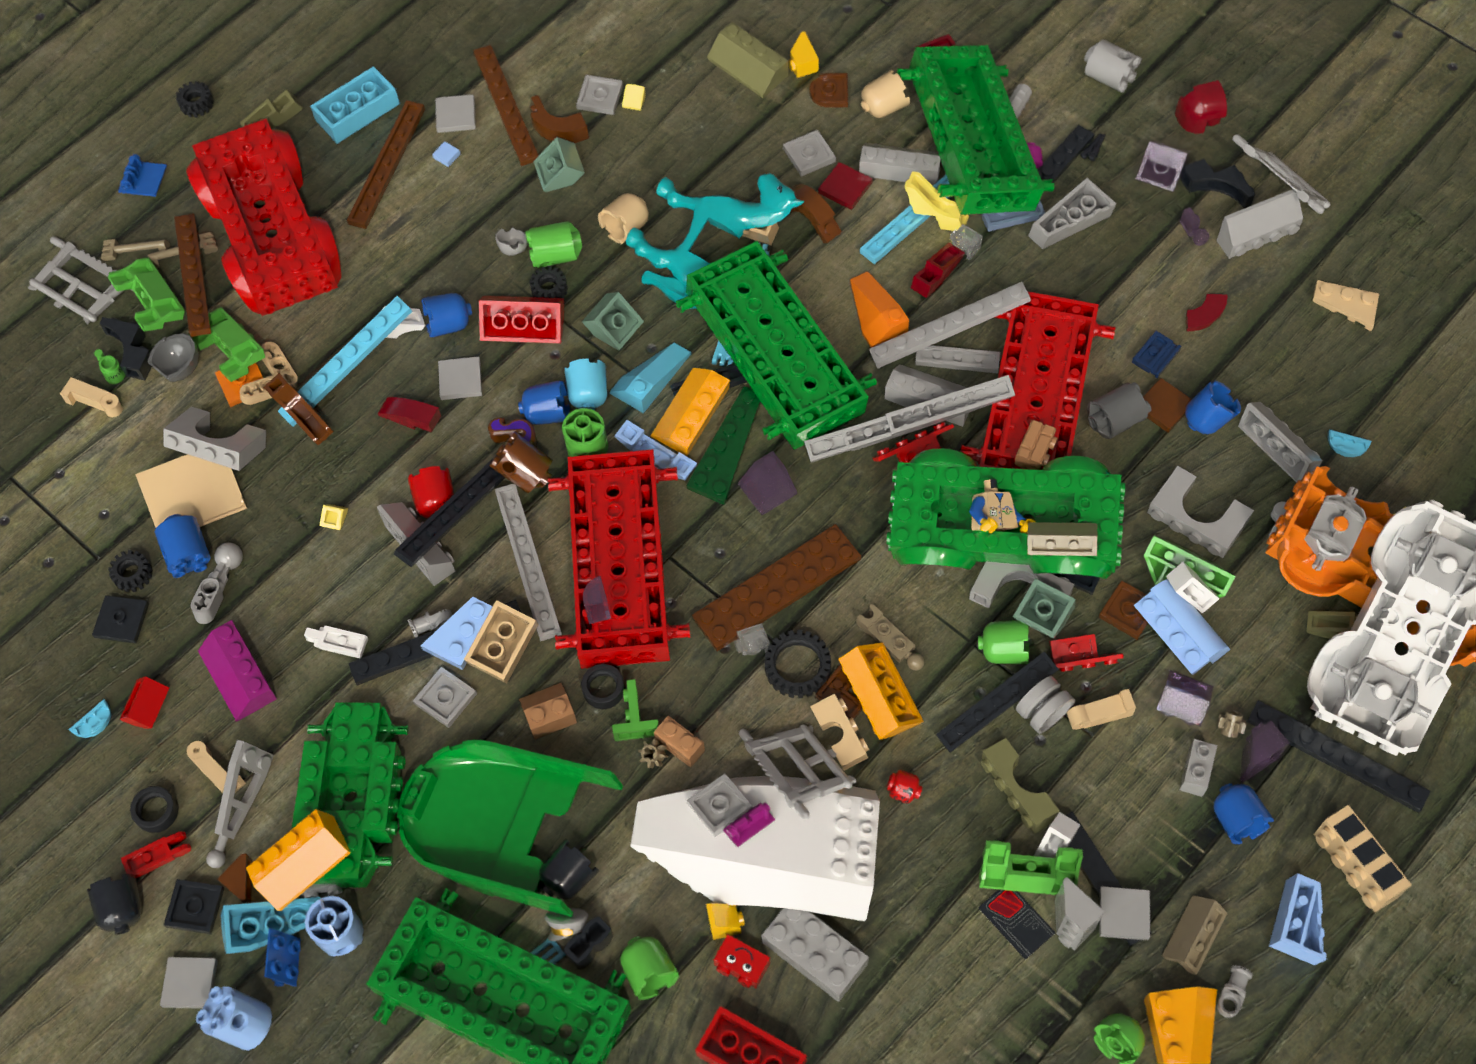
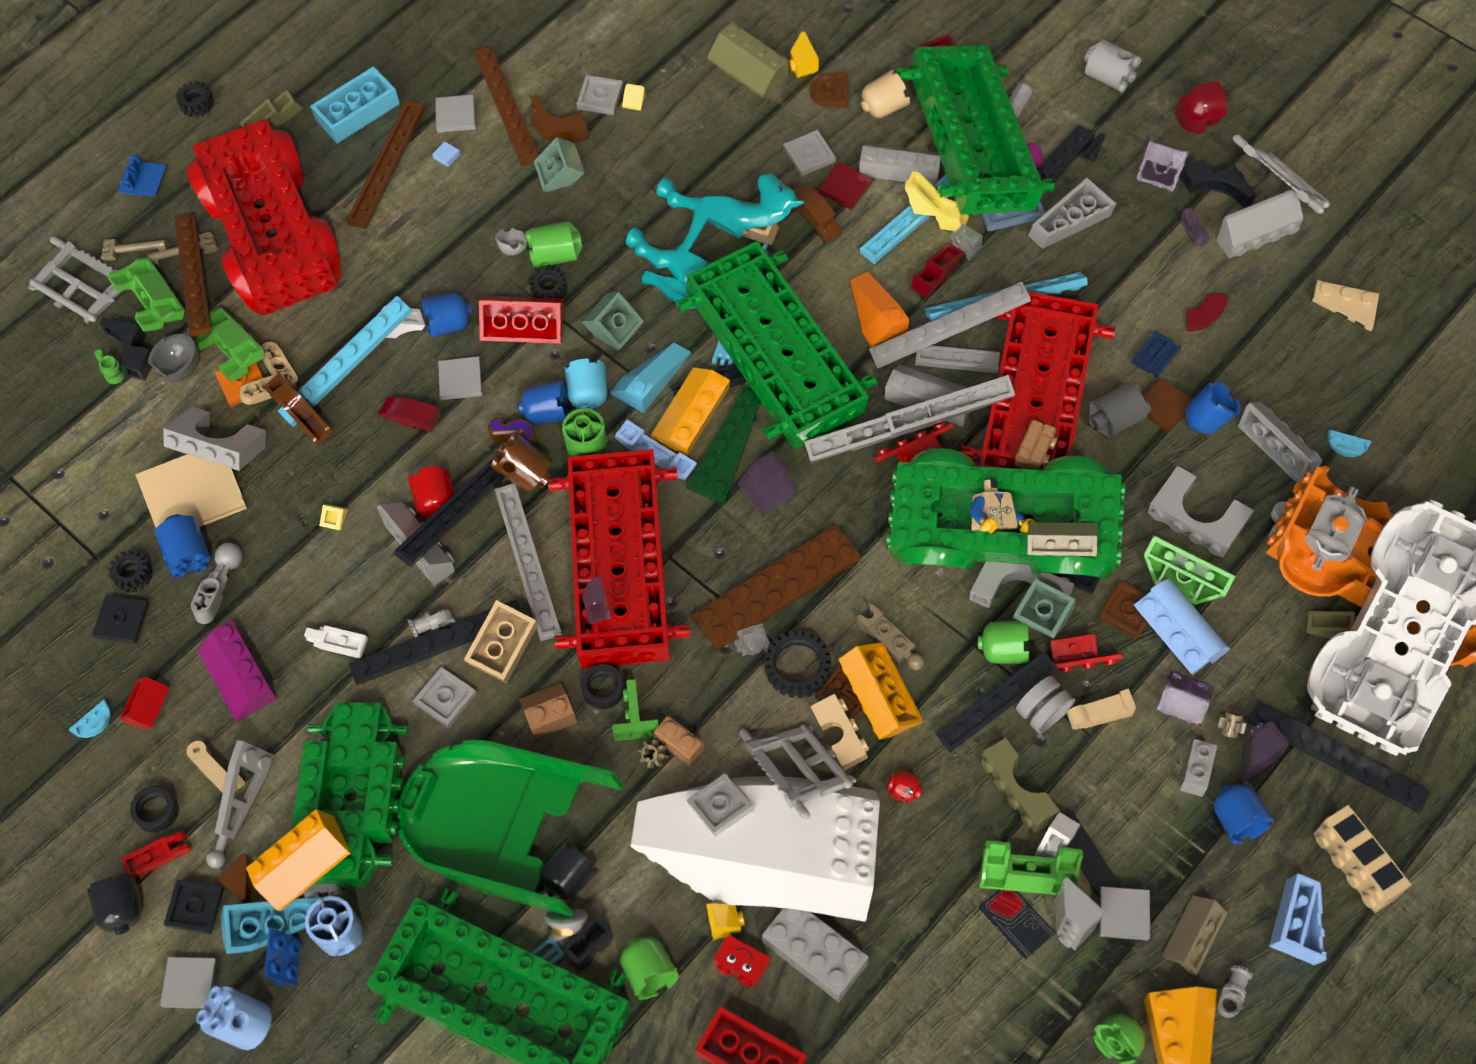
(92, 396): tan leg -> none
(458, 633): light blue wedge -> none
(623, 215): tan cylinder -> none
(749, 824): magenta hinge -> none
(1050, 286): none -> medium azure plate
(1191, 587): white arch -> none

